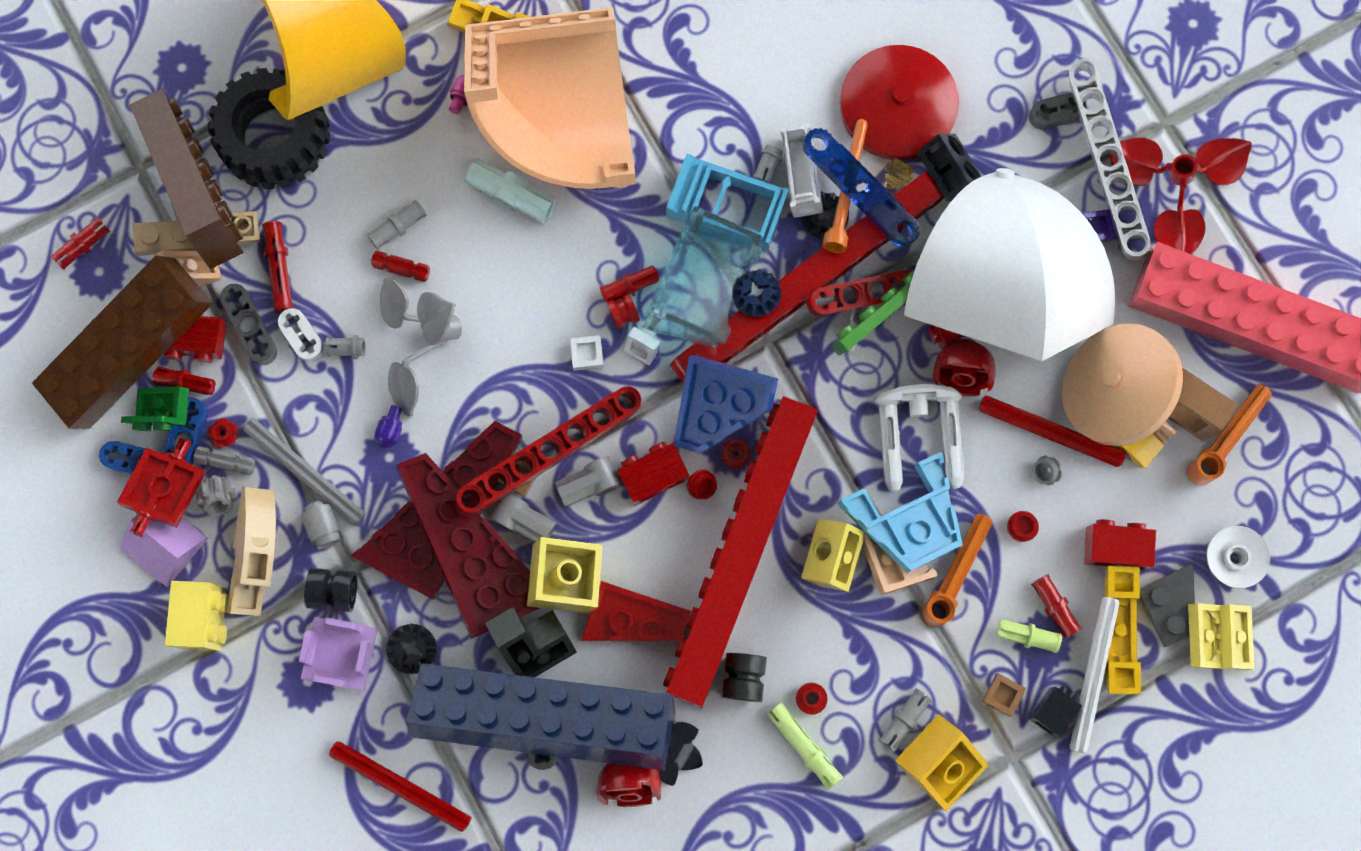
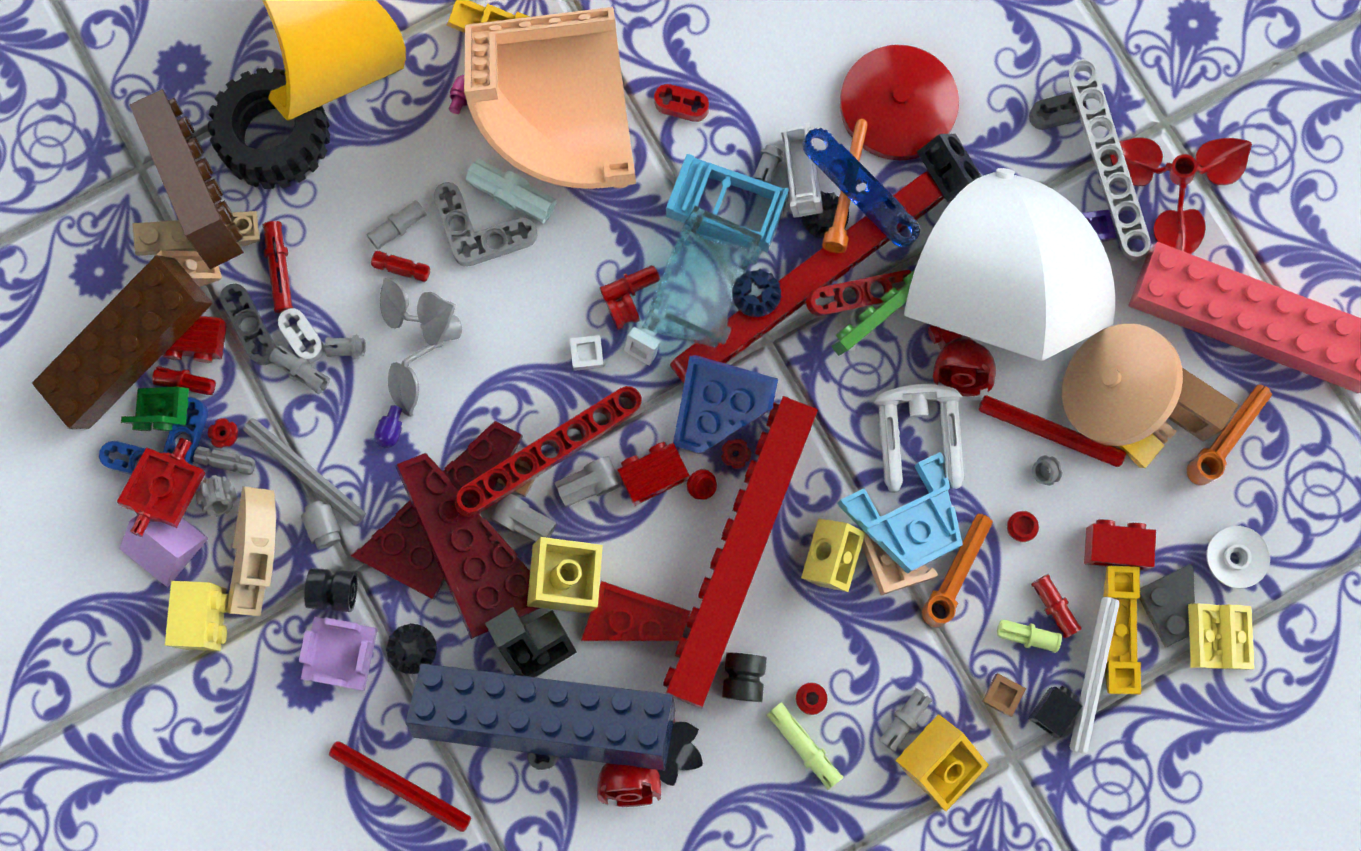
(80, 243): red pin -> none
(299, 369): none -> light grey pin
(469, 237): none -> light grey beam
(683, 97): none -> red beam
(897, 173): clear yellow plate -> none

